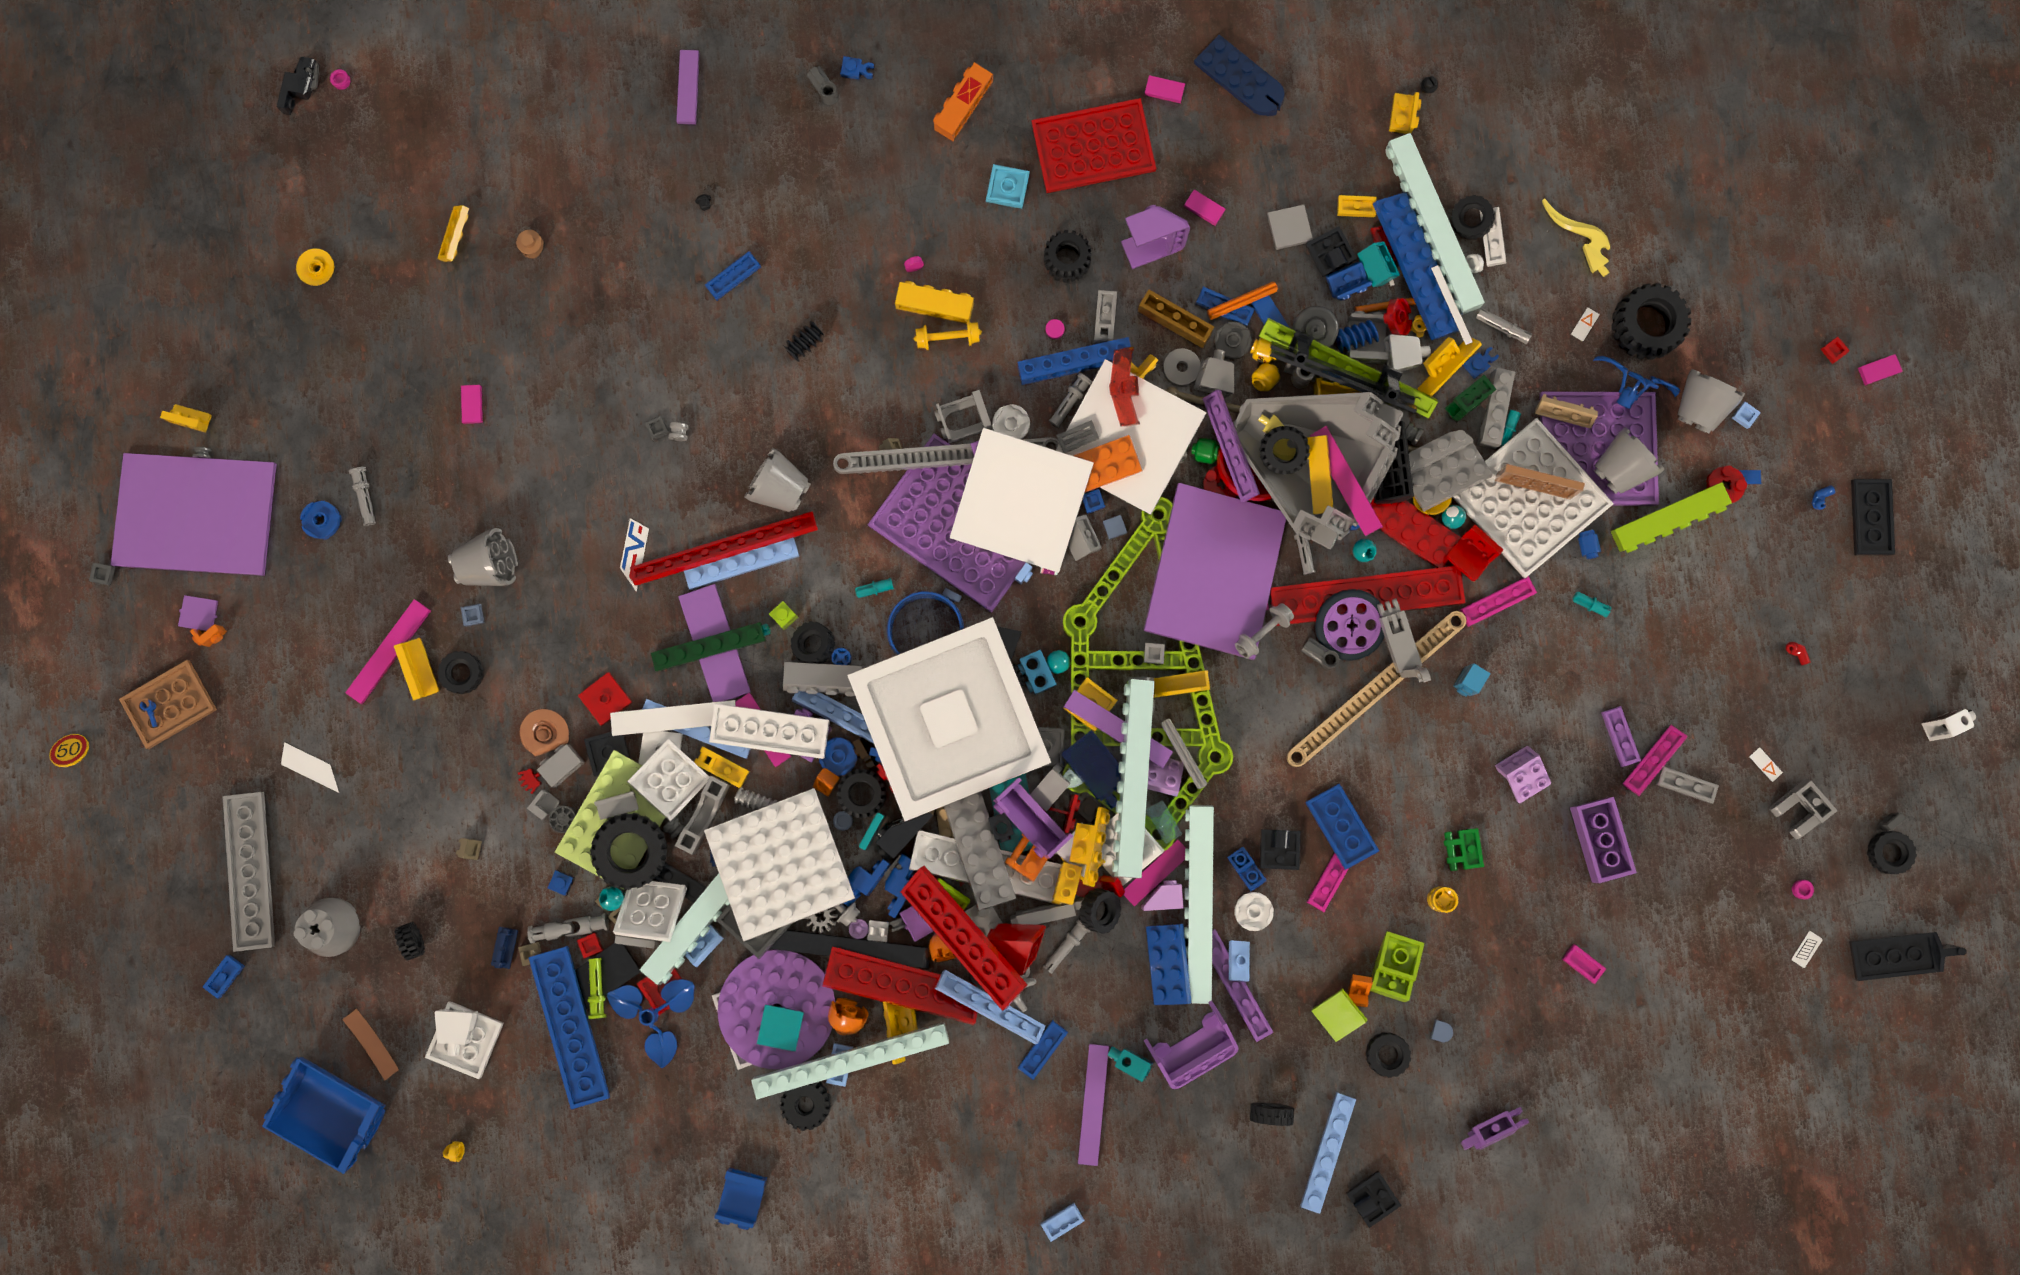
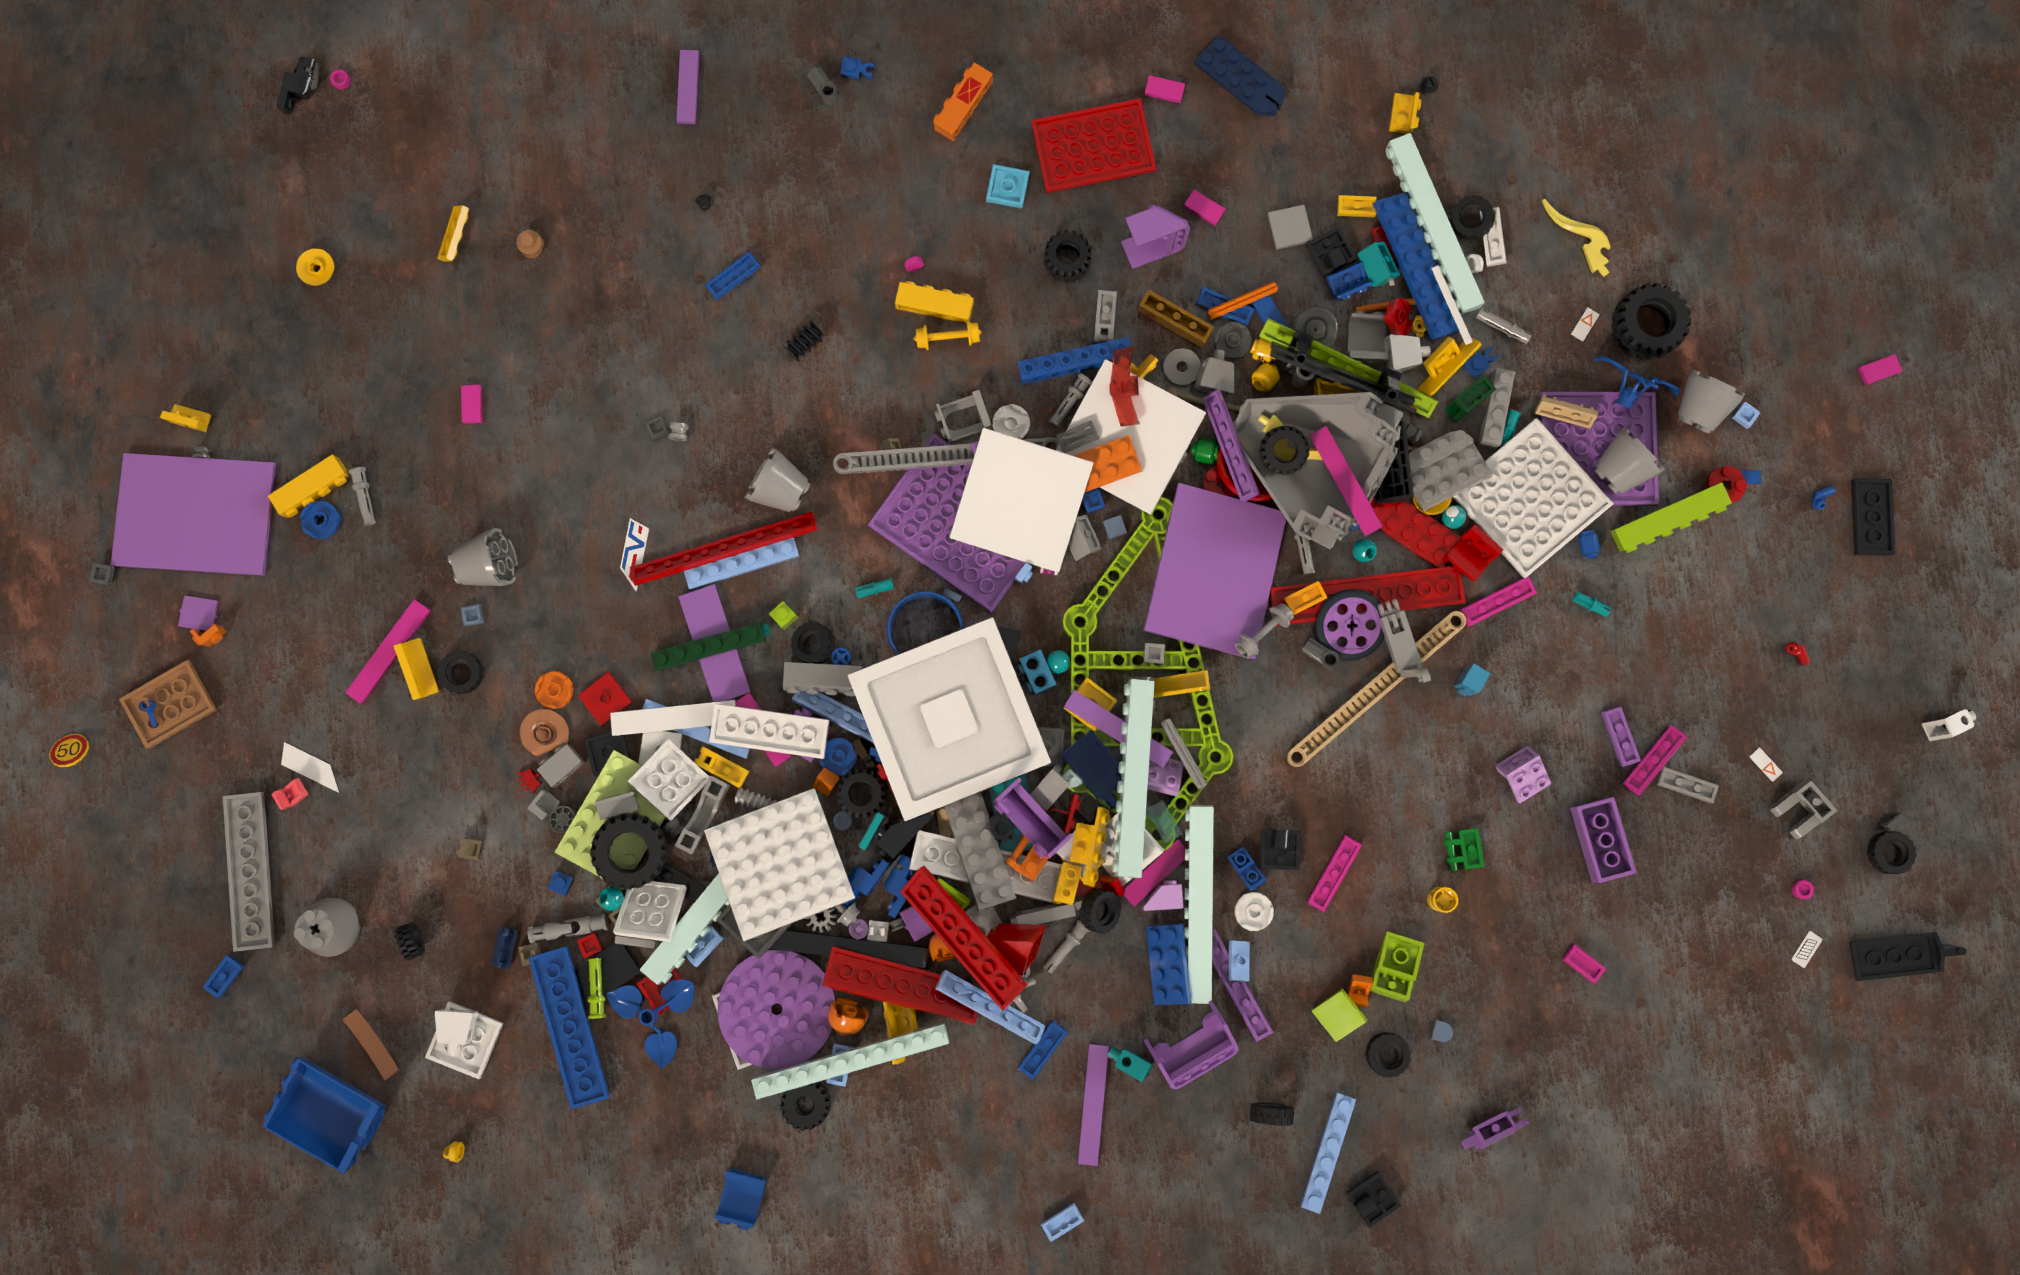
(290, 794): none -> coral bracket
(309, 486): none -> yellow brick
(554, 690): none -> orange tile
(780, 1027): teal tile -> none
(1055, 329): dark pink tile -> none
(1305, 598): none -> light orange plate
(1320, 473): yellow tile -> none
(1342, 826): blue tile -> none
(1356, 334): blue piece -> none
(1539, 481): medium nougat plate -> none
(1835, 350): red plate -> none

